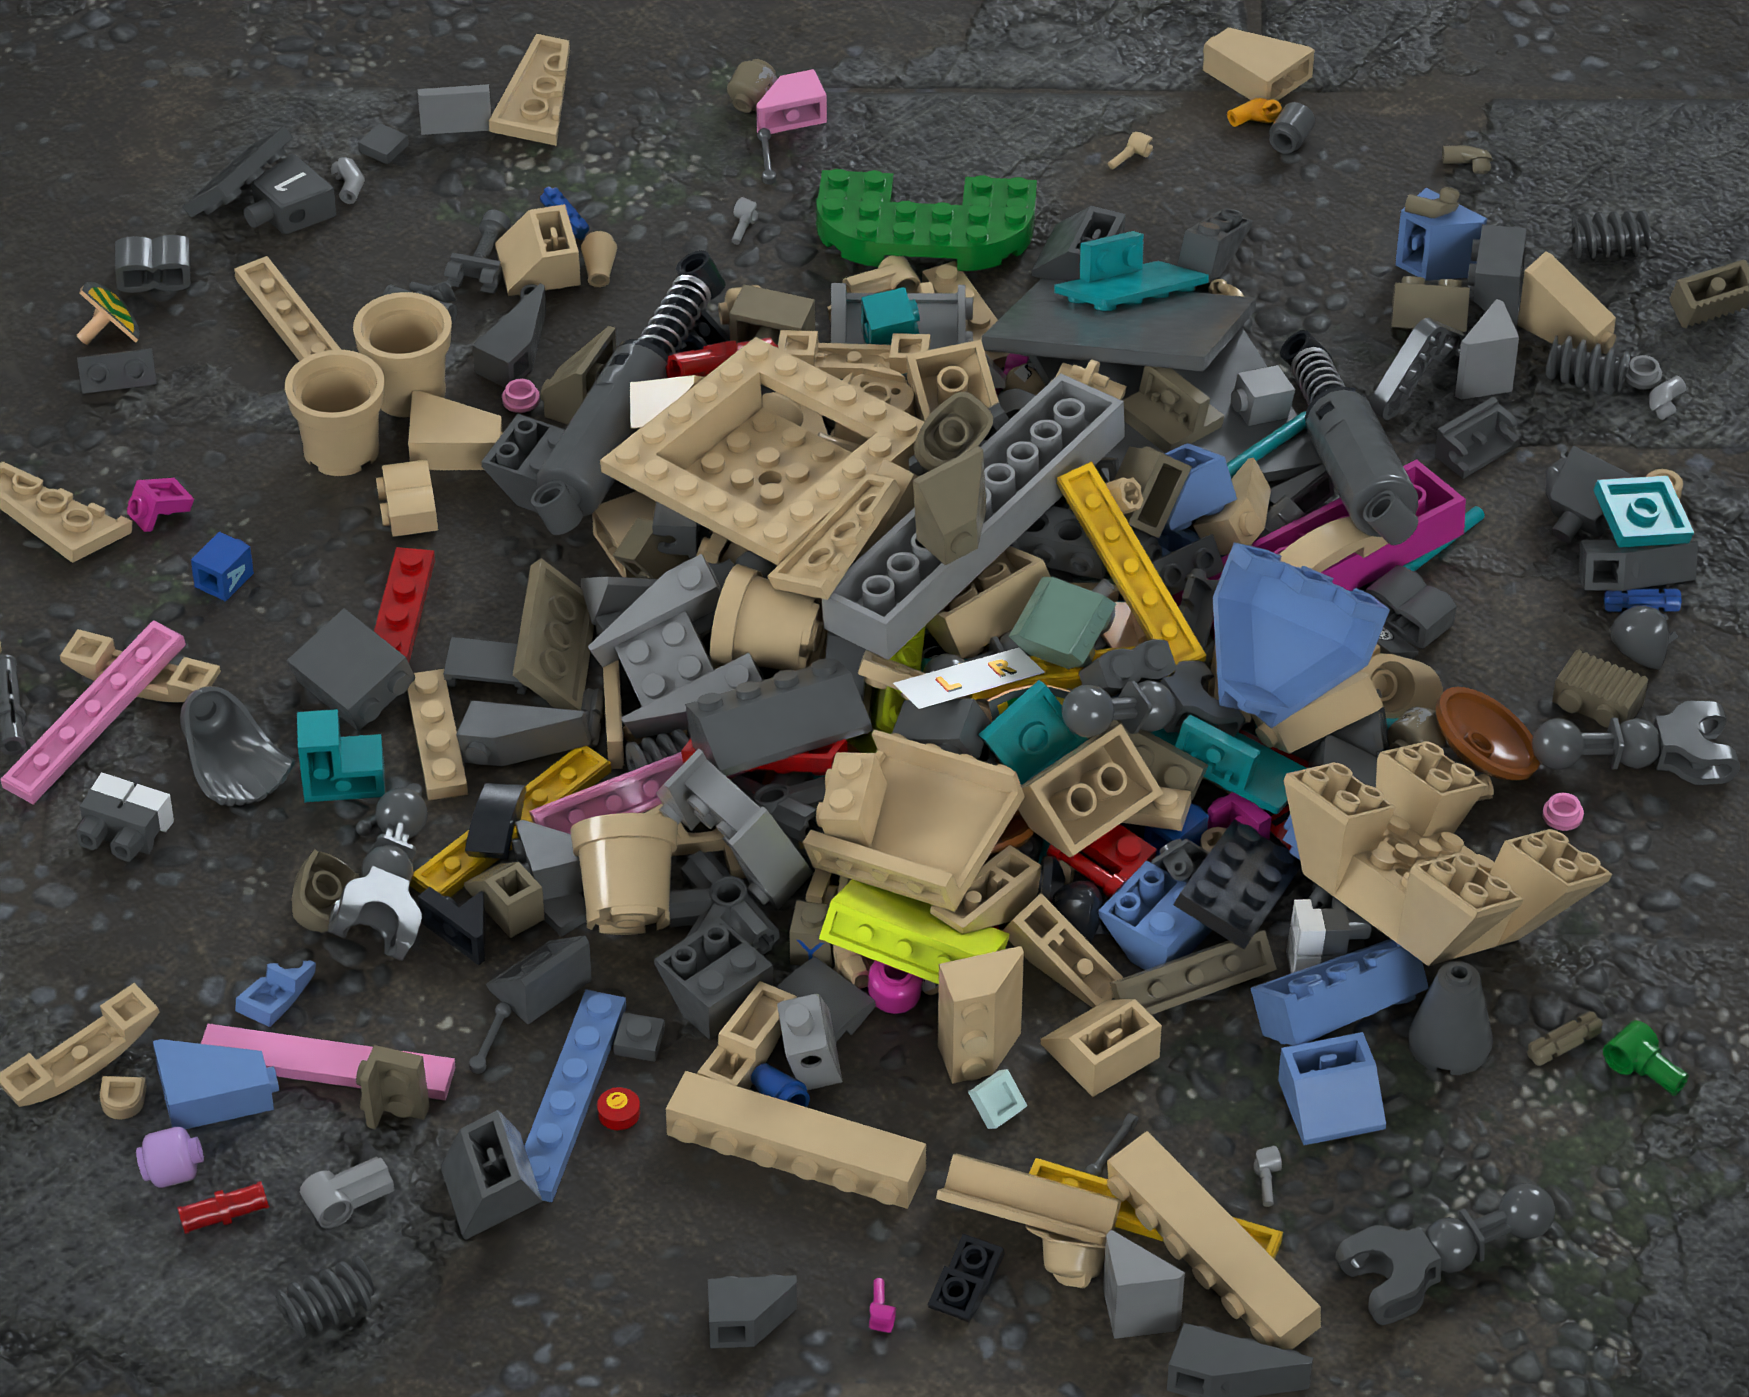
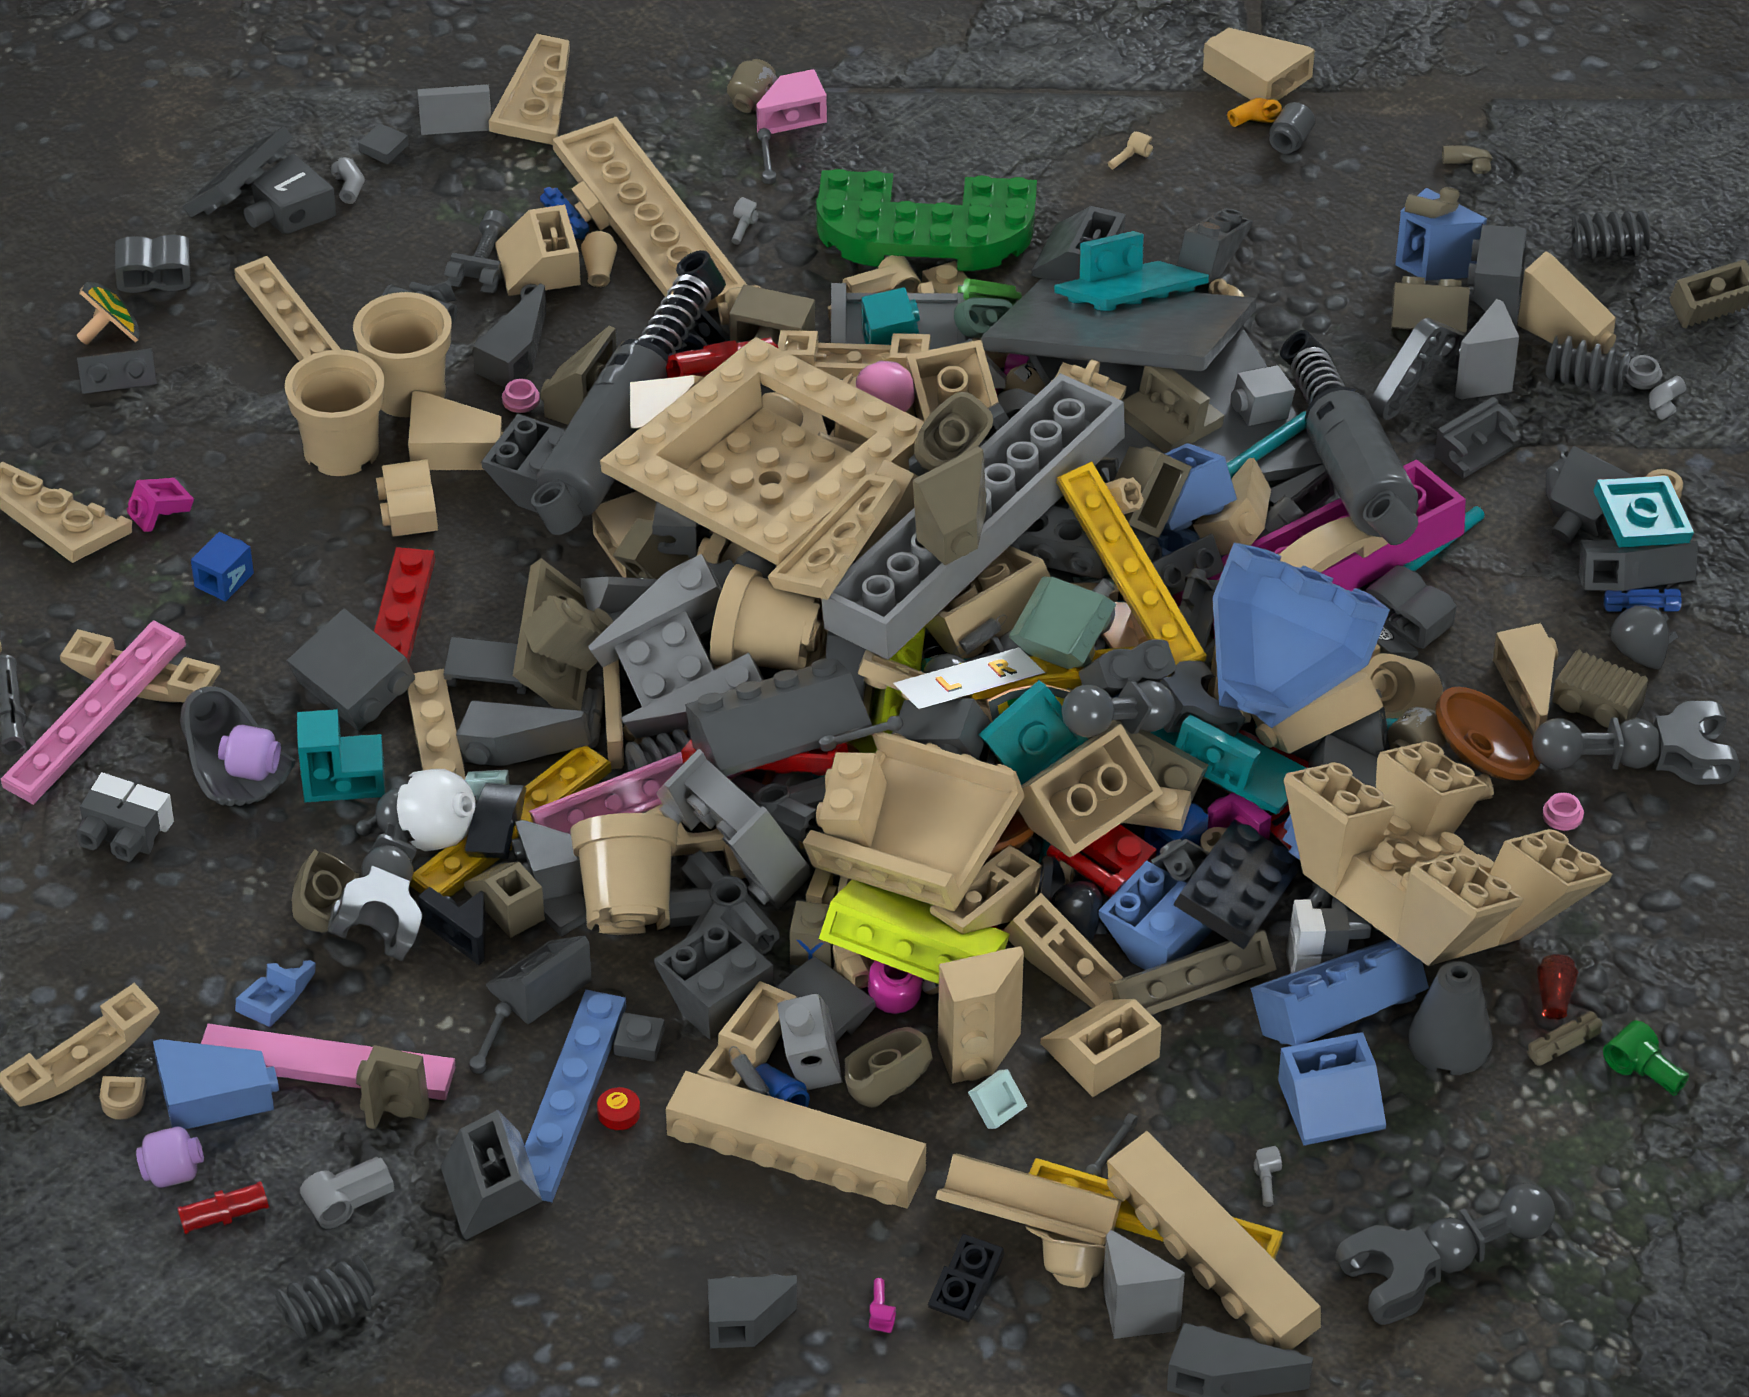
(250, 752): none -> lavender head
(435, 808): none -> white cylinder
(477, 779): none -> light aqua plate
(565, 631): none -> dark tan brick
(589, 206): none -> tan plate
(640, 203): none -> tan plate
(749, 1074): none -> light grey piece
(829, 742): none -> dark grey hinge
(887, 1065): none -> dark tan piece
(888, 383): none -> bright pink hair
(978, 315): none -> sand green plate
(980, 635): none -> light grey piece
(987, 289): none -> bright green axle
(1526, 664): none -> tan slope
(1556, 983): none -> clear red cone

